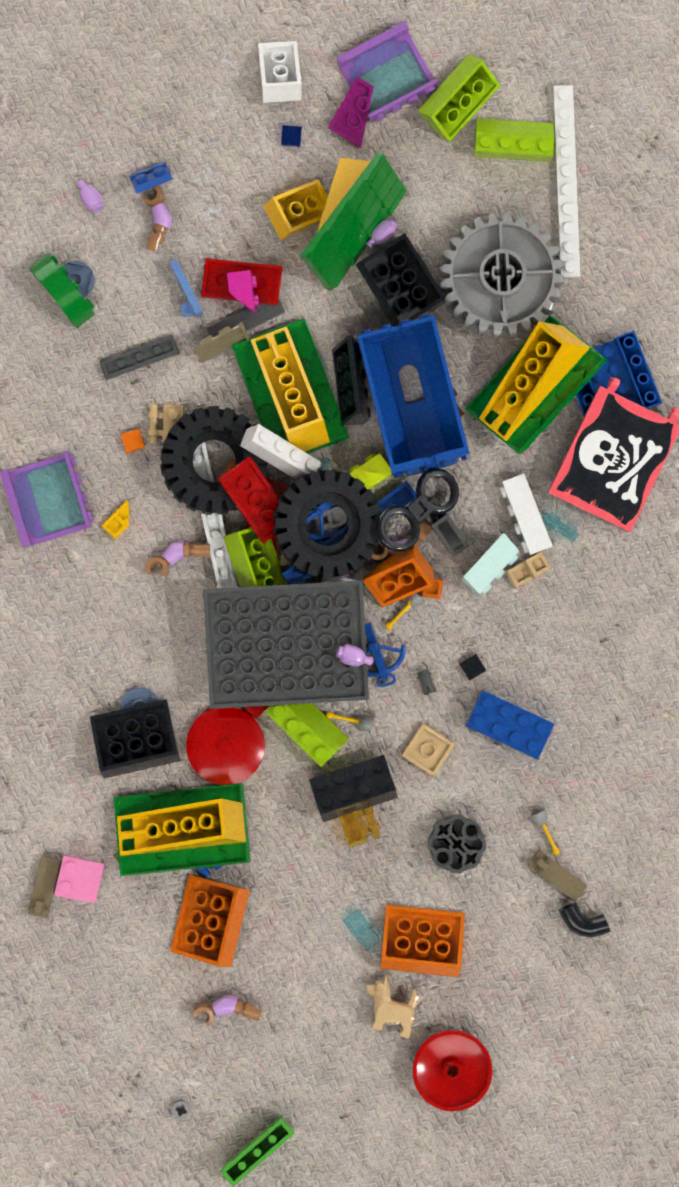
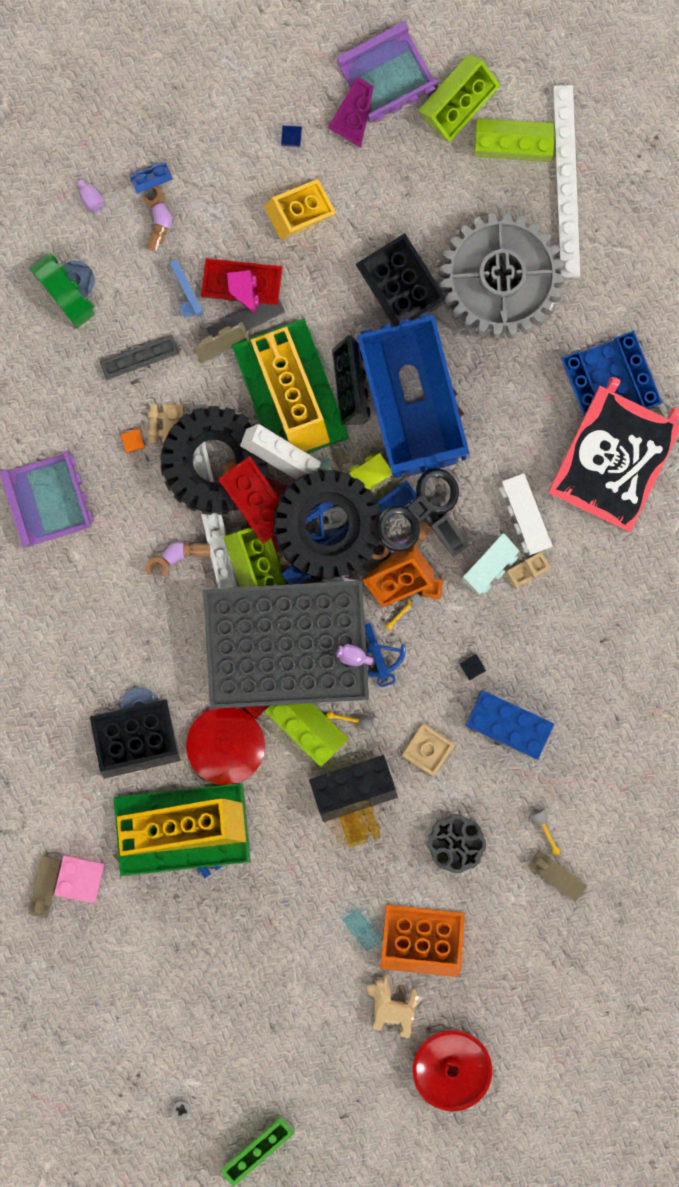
(118, 521): yellow tile -> none
(210, 921): orange slope -> none
(227, 1005): medium nougat piece -> none
(280, 71): white slope -> none
(357, 202): green piece -> none
(382, 232): lavender plant -> none
(426, 681): dark grey pin -> none
(536, 384): piece -> none
(554, 522): clear light blue plate -> none
(583, 925): black cylinder -> none

